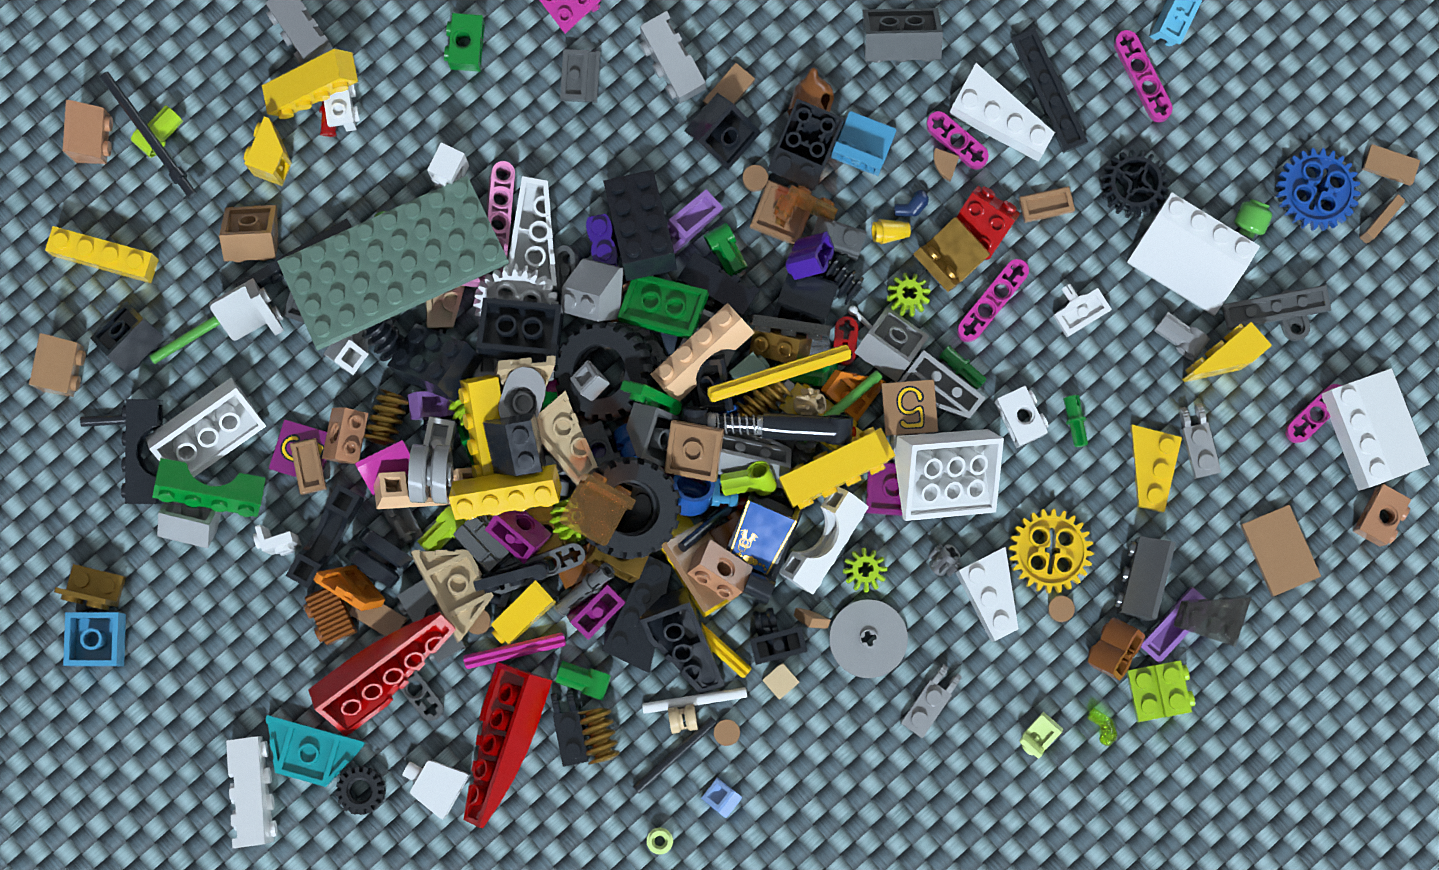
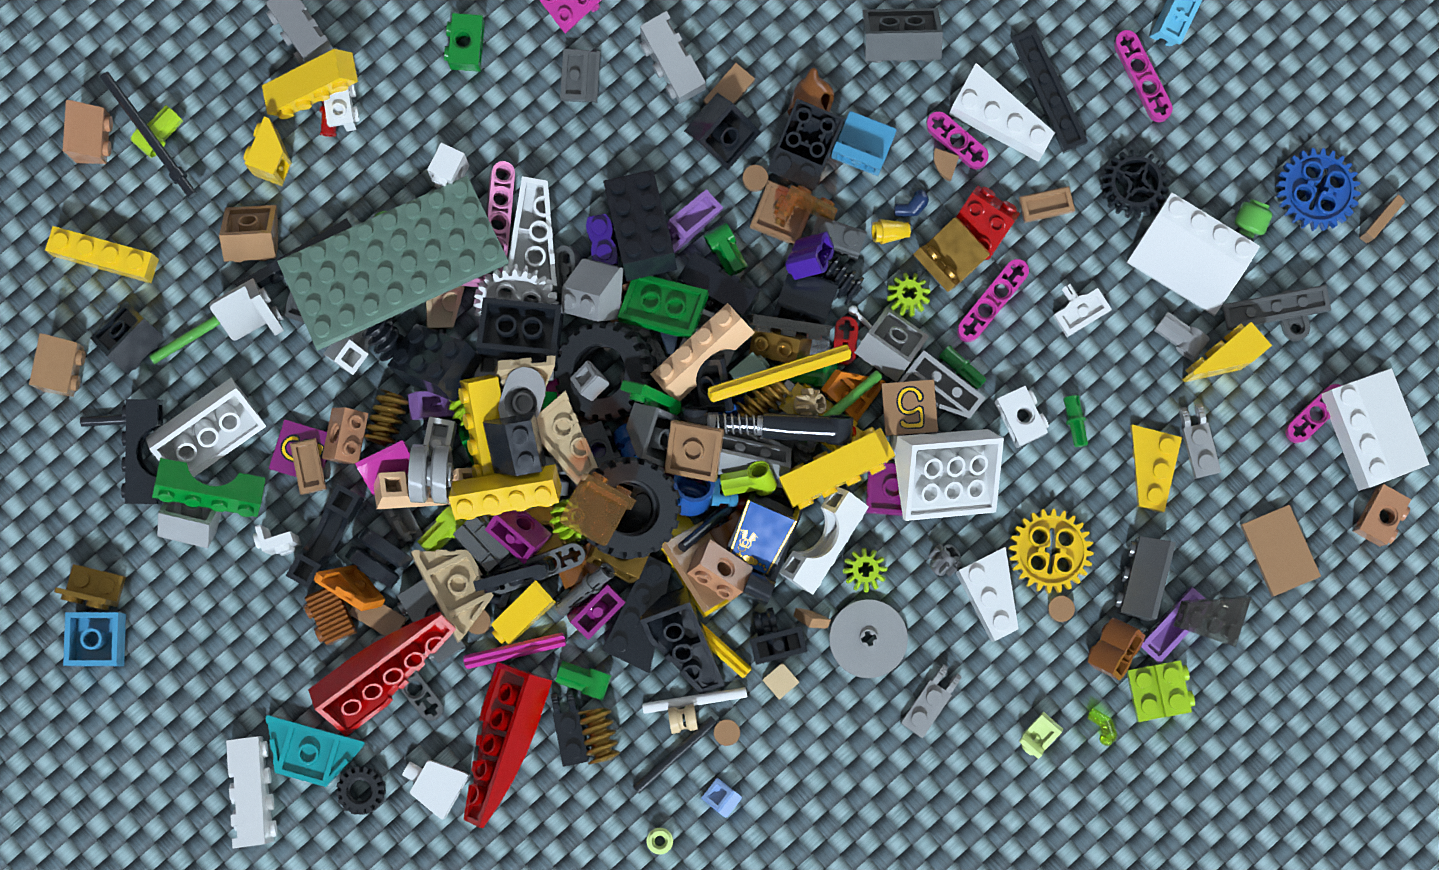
(1391, 165): medium nougat tile -> none

